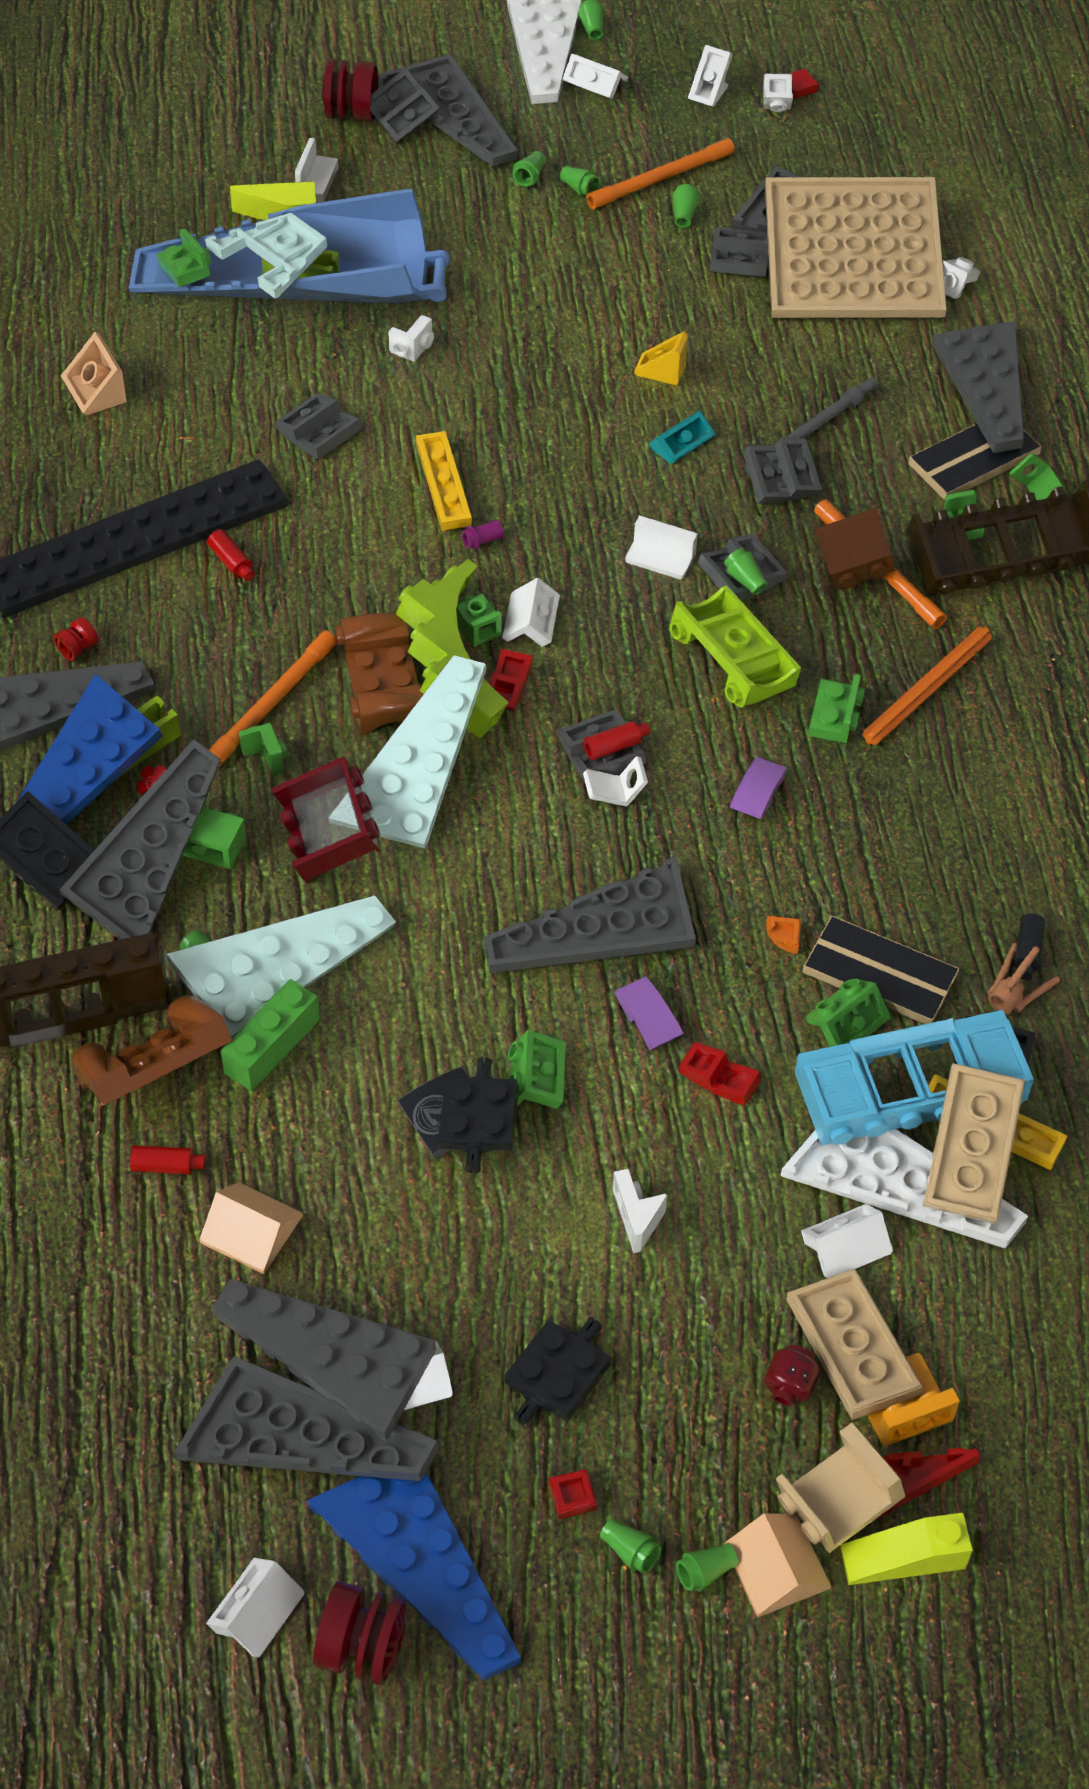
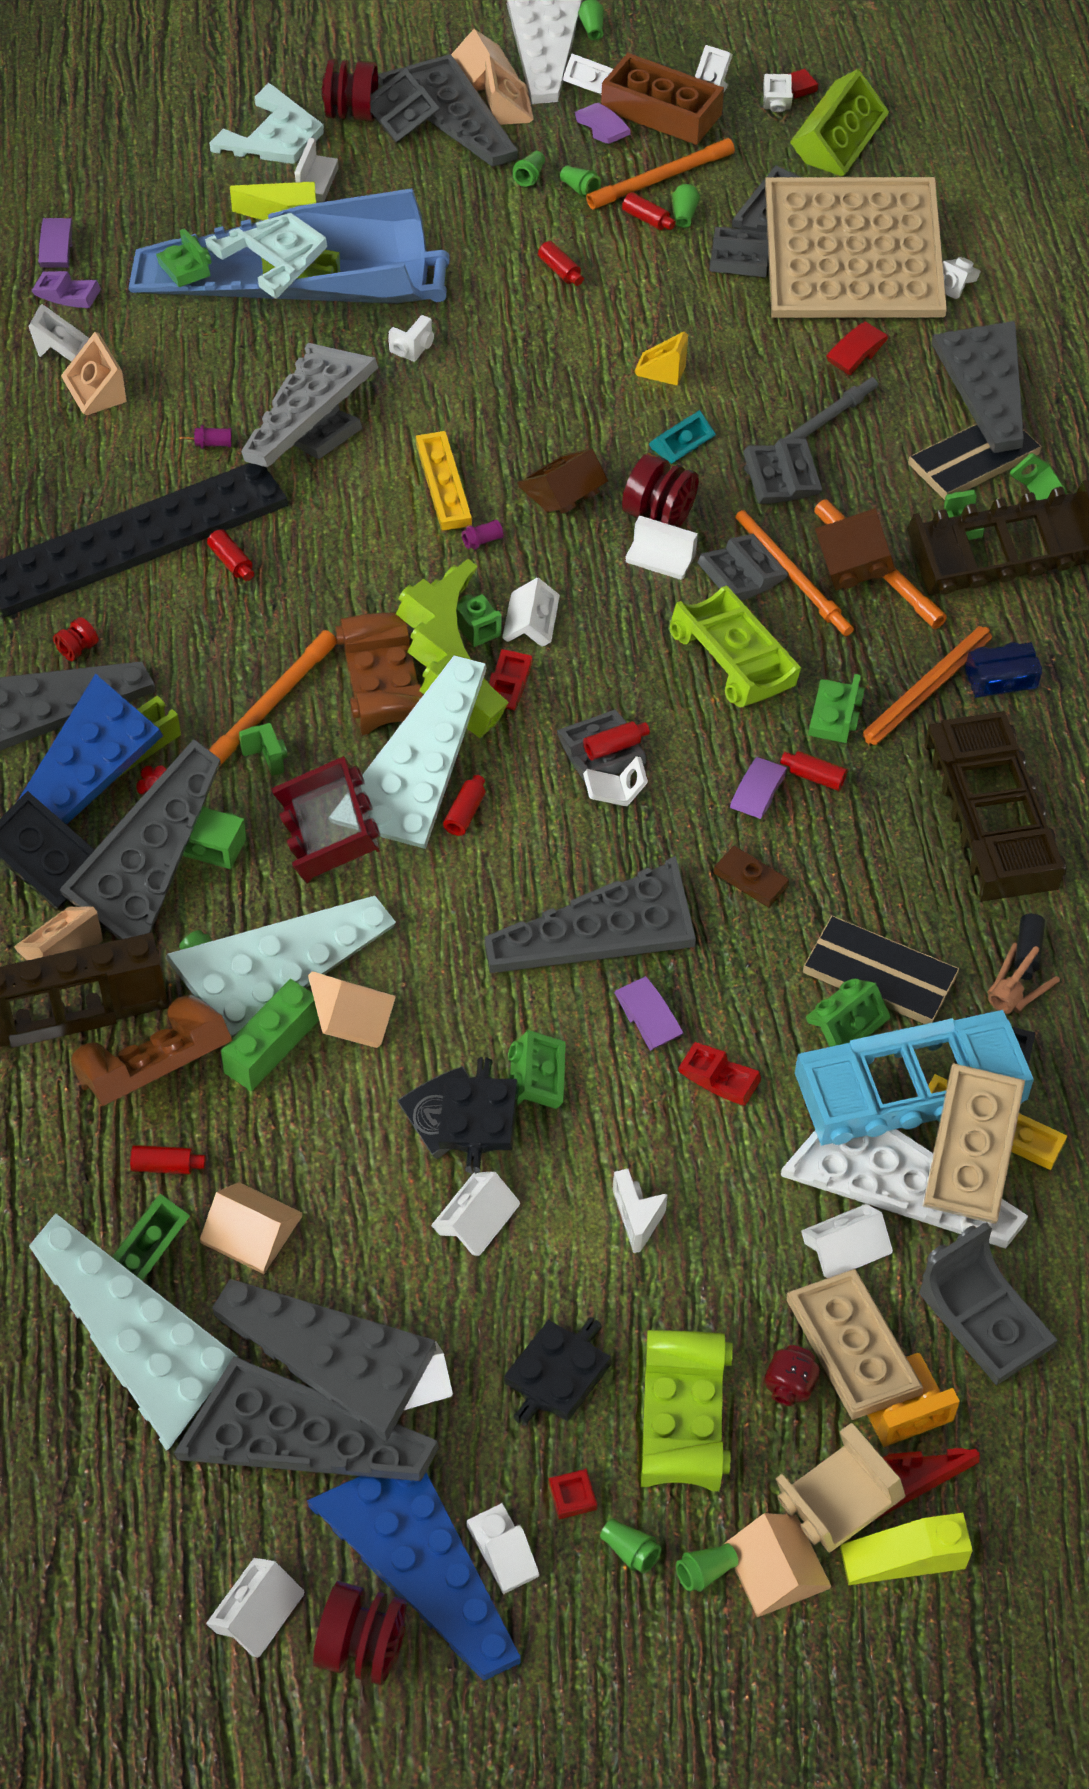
(54, 332): none -> white slope
(55, 242): none -> medium lavender slope
(61, 289): none -> medium lavender slope
(65, 932): none -> light nougat slope
(143, 1337): none -> light aqua wing
(150, 1236): none -> bright green brick
(212, 437): none -> magenta pin
(279, 137): none -> light aqua wing
(305, 397): none -> light grey wing
(351, 1009): none -> light nougat slope
(465, 806): none -> red cylinder
(472, 54): none -> light nougat slope
(477, 1211): none -> white panel
(503, 1548): none -> white slope
(506, 95): none -> light nougat slope
(560, 263): none -> red cylinder
(565, 481): none -> reddish brown slope
(604, 123): none -> medium lavender slope
(647, 212): none -> red cylinder
(660, 491): none -> dark red wheel
(662, 98): none -> dark orange brick
(684, 1409): none -> lime piece
(745, 570): bright green cone -> none
(751, 876): none -> reddish brown plate
(784, 932): orange tile -> none
(815, 769): none -> red cylinder
(827, 609): none -> orange bar
(840, 125): none -> lime slope
(856, 346): none -> red slope
(982, 1306): none -> dark grey bracket
(1003, 669): none -> clear blue brick
(1010, 859): none -> dark brown window

